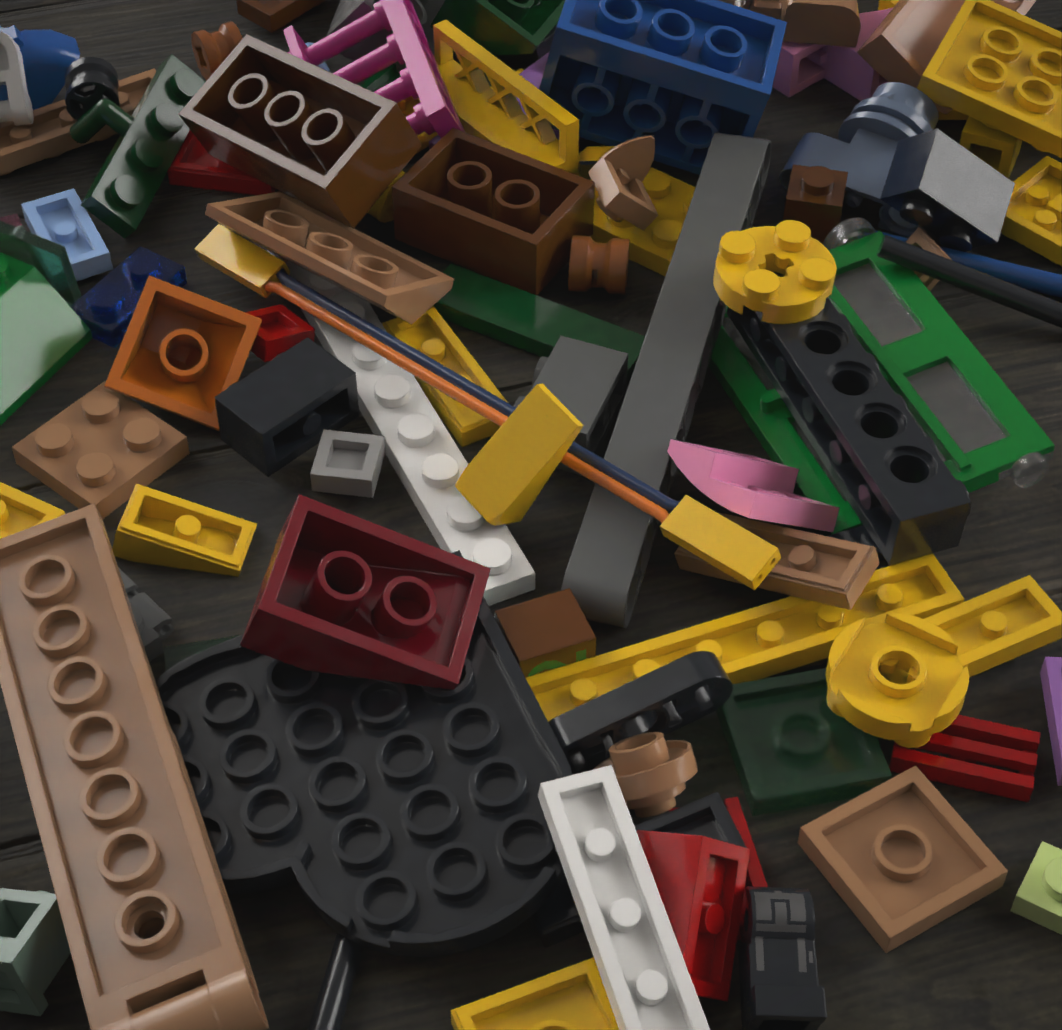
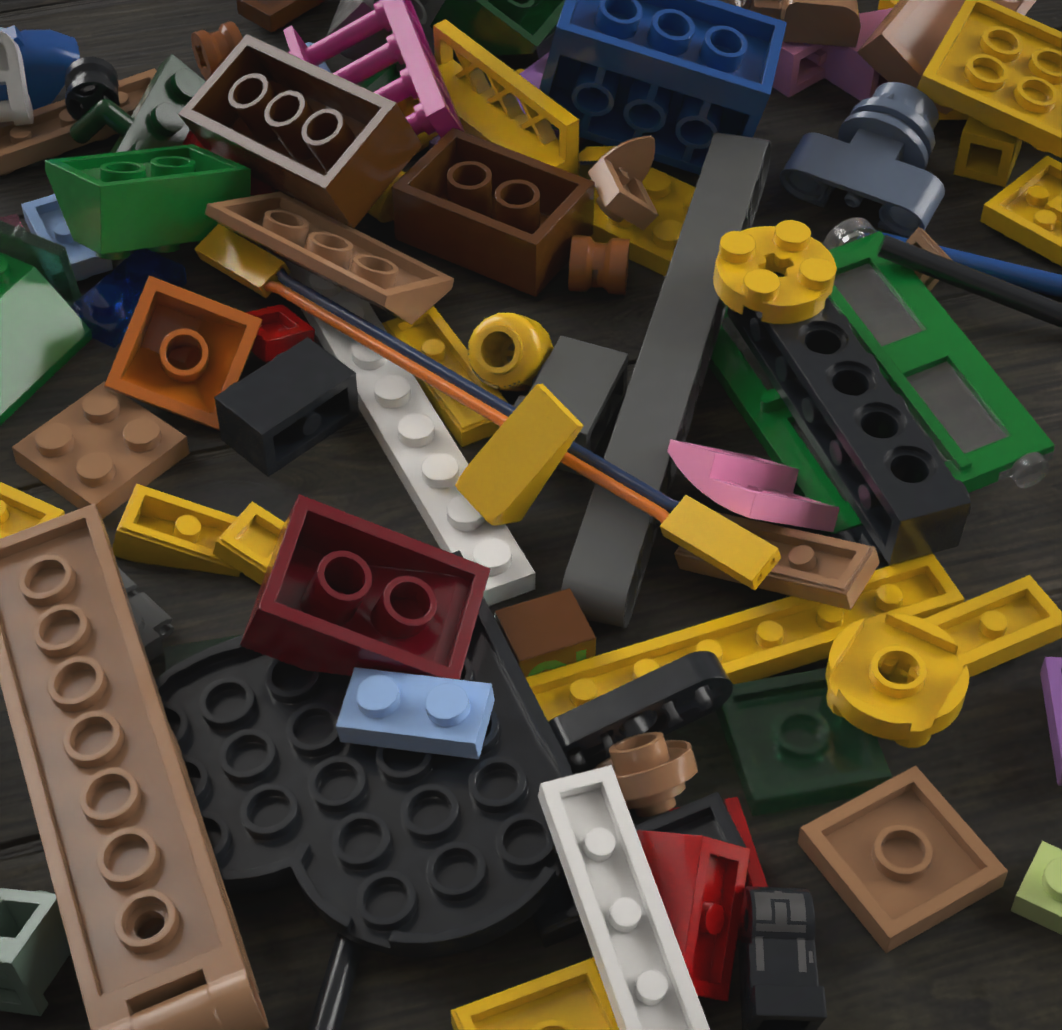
(144, 197): none -> green slope
(250, 541): none -> yellow tile
(347, 463): light grey plate -> none
(416, 713): none -> light blue plate
(508, 351): none -> yellow head
(526, 318): dark green tile -> none
(816, 198): reddish brown brick -> none
(947, 191): brick -> none
(972, 741): red tile -> none

